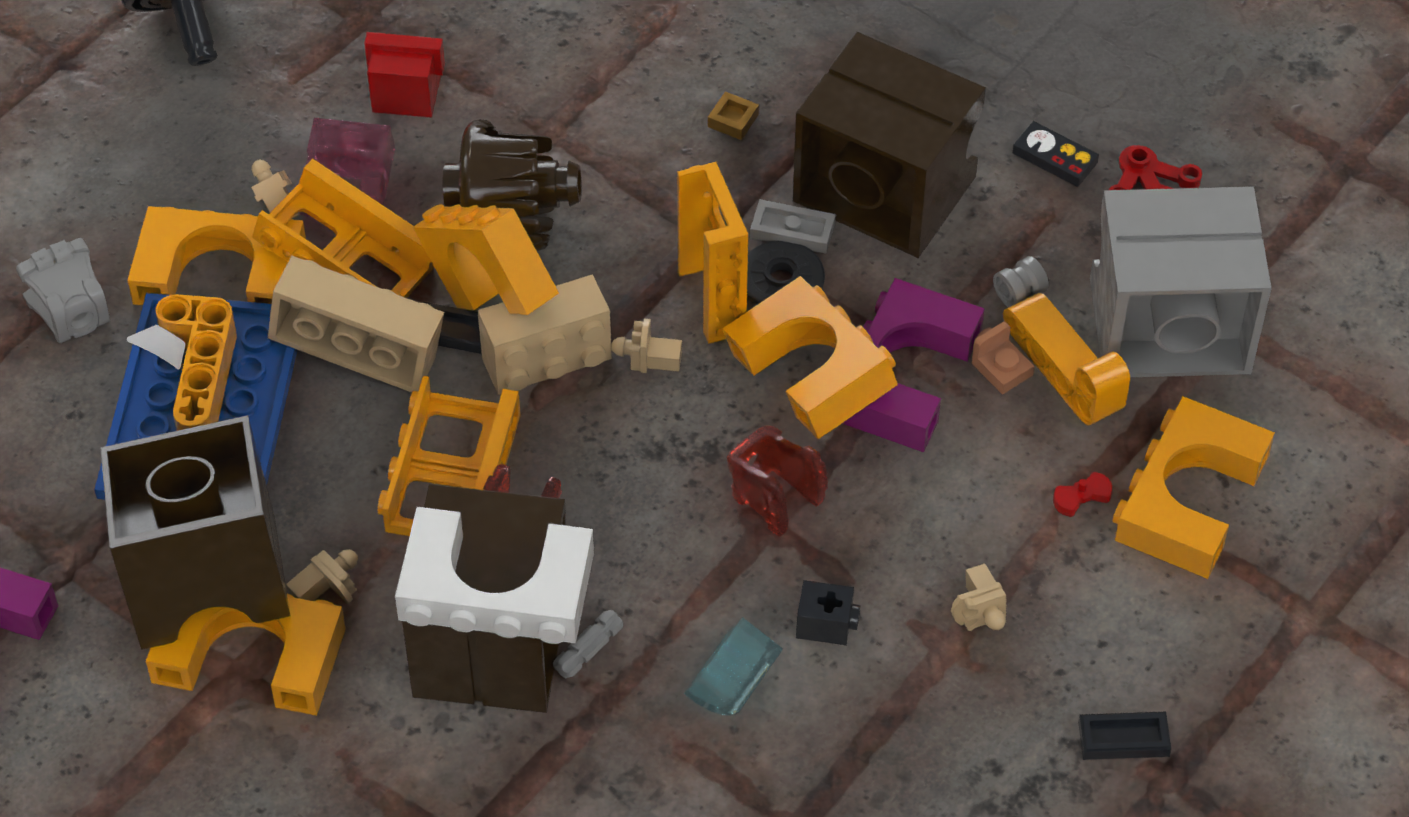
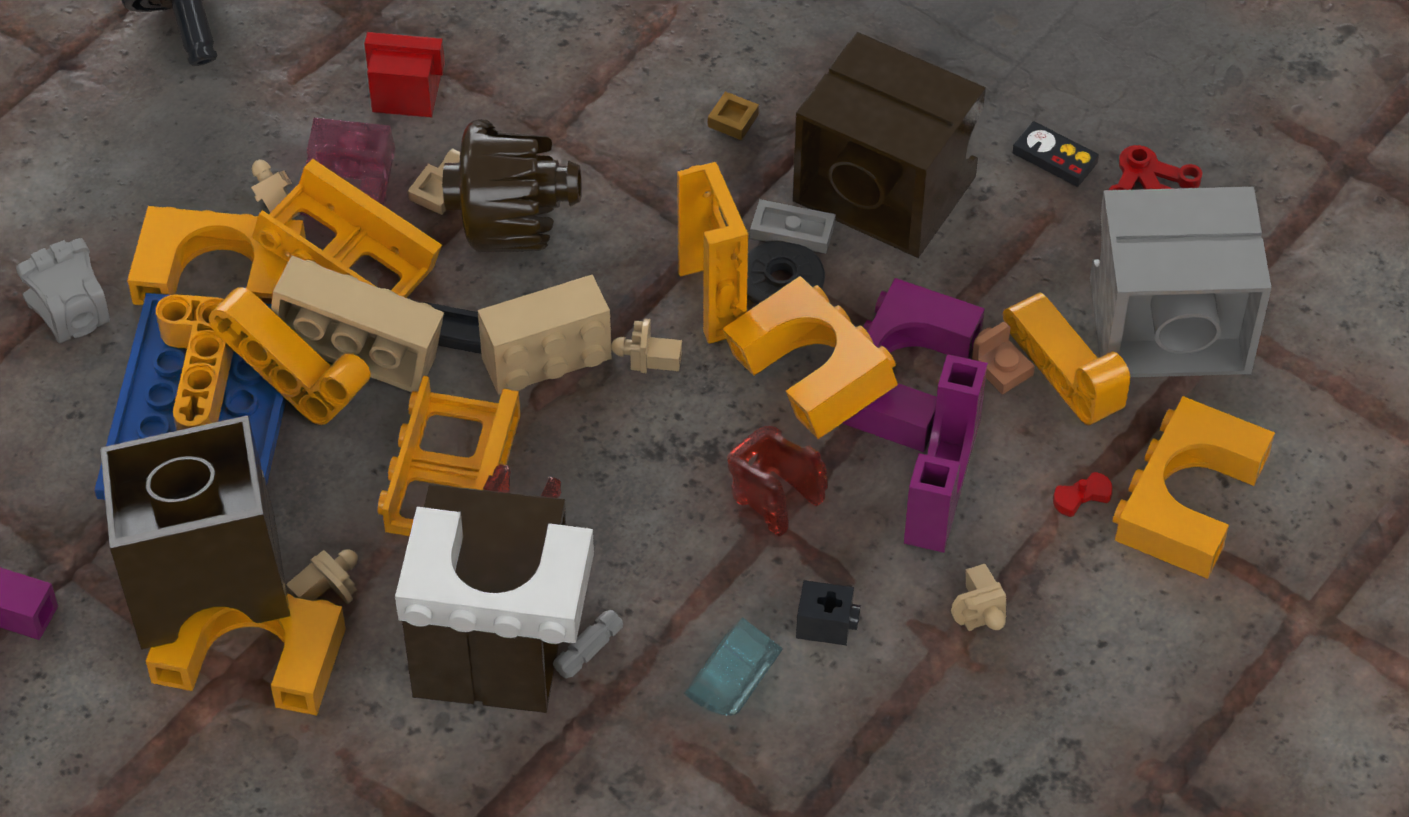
(161, 343): white sticker -> none
(286, 359): none -> light orange beam
(428, 187): none -> tan plate
(485, 255): light orange arch -> none
(941, 472): none -> magenta arch
(1020, 282): light grey wheel -> none
(1124, 735): black tile -> none

